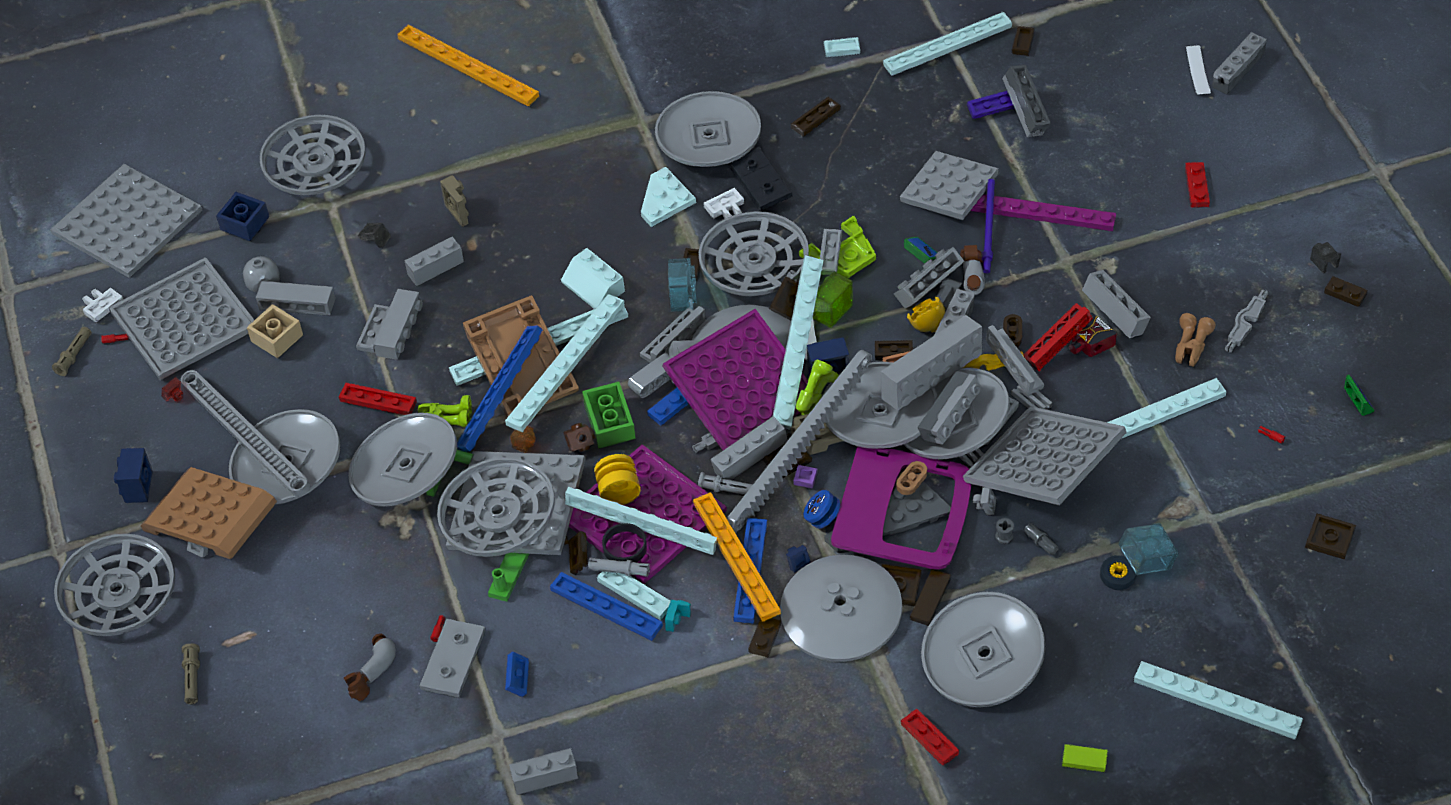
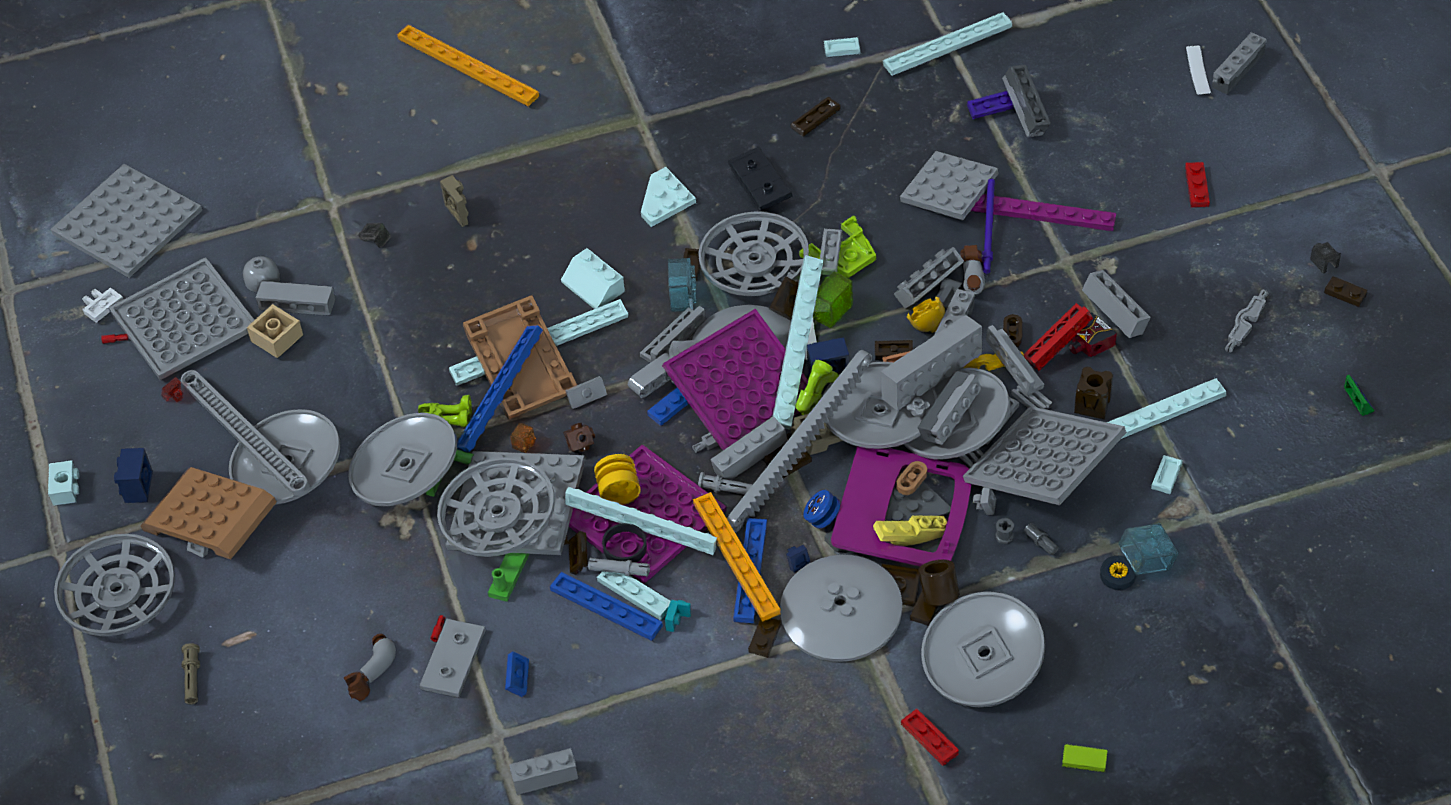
(63, 482): none -> light aqua brick
(68, 357): dark tan pin -> none
(242, 216): dark blue brick -> none
(318, 150): light grey dish -> none
(372, 328): light grey tile -> none
(377, 399): red plate -> none
(397, 324): light grey brick -> none
(434, 261): light grey brick -> none
(564, 363): light aqua plate -> none
(586, 392): none -> light grey plate
(609, 414): bright green brick -> none
(724, 203): white hinge -> none
(729, 119): light grey dish -> none
(805, 476): medium lavender plate -> none
(911, 532): none -> light yellow slope
(918, 407): none -> light grey plate
(919, 249): slope -> none
(939, 582): none -> dark brown piece
(1023, 41): dark brown tile -> none
(1093, 386): none -> dark brown piece
(1166, 474): none -> light aqua tile
(1195, 346): medium nougat piece -> none
(1218, 700): light aqua plate -> none
(1273, 434): red pin -> none
(1330, 536): dark brown tile -> none

